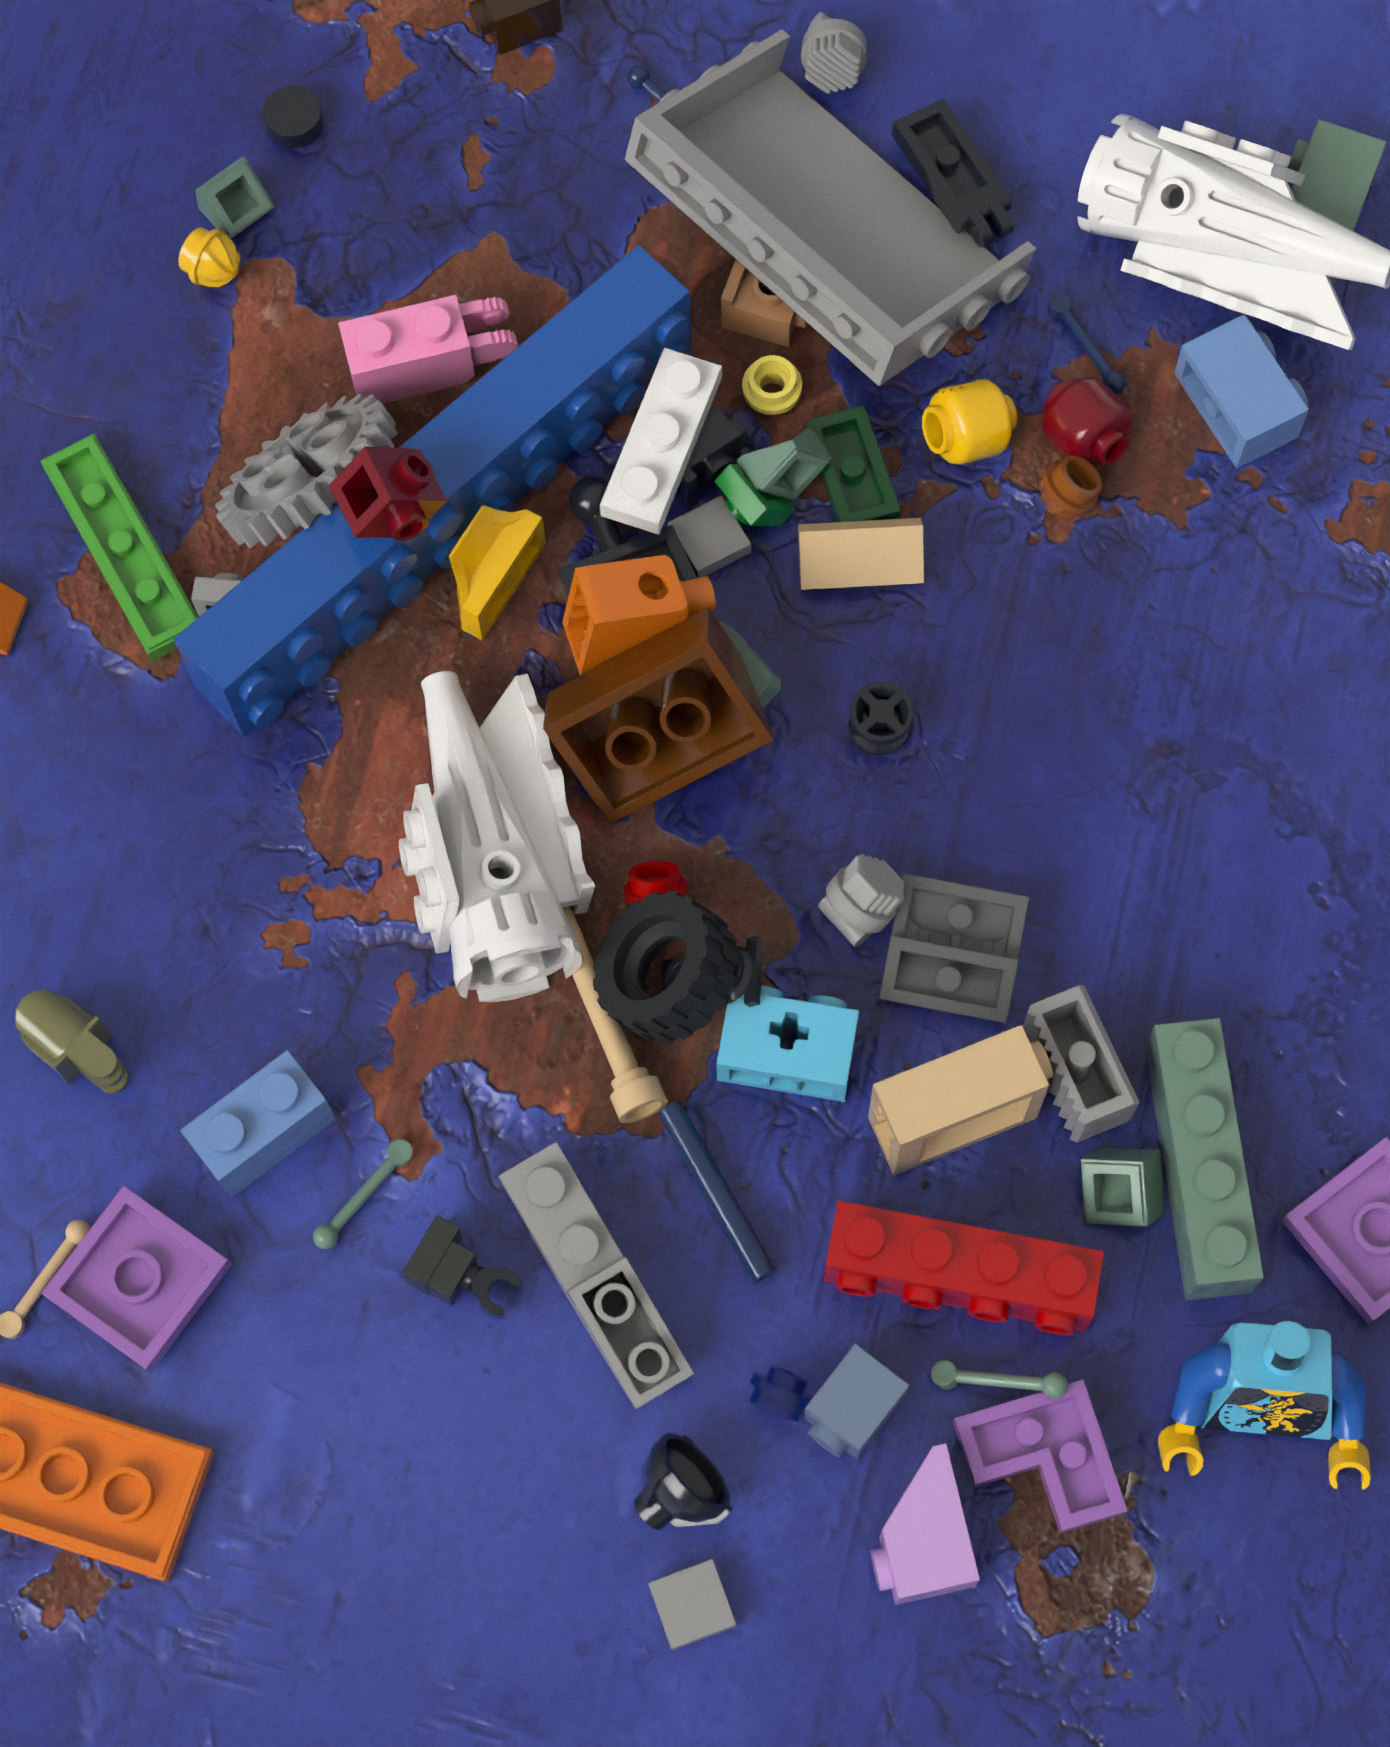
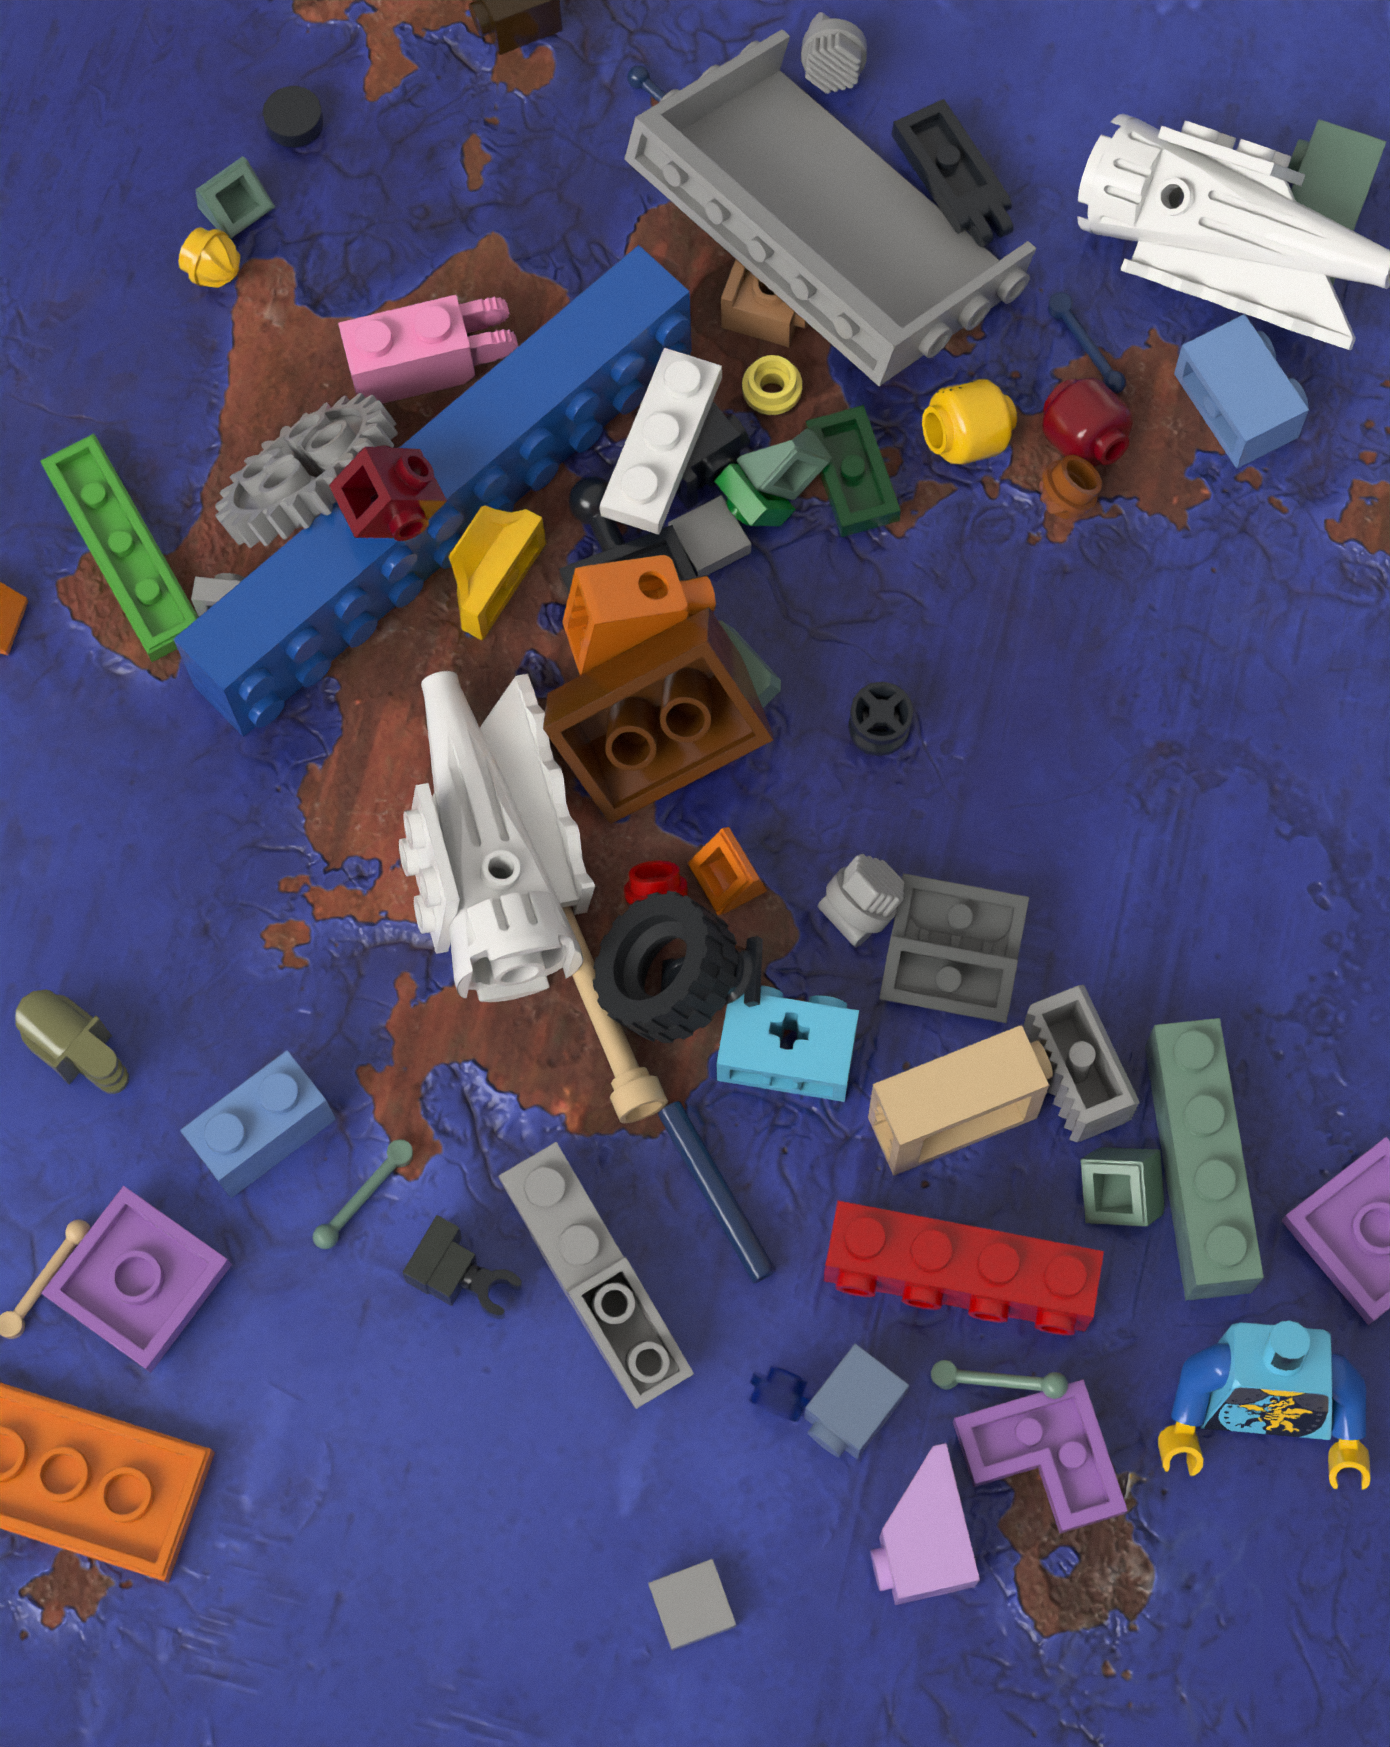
(681, 1486): black piece -> none
(726, 873): none -> orange slope
(861, 553): tan tile -> none

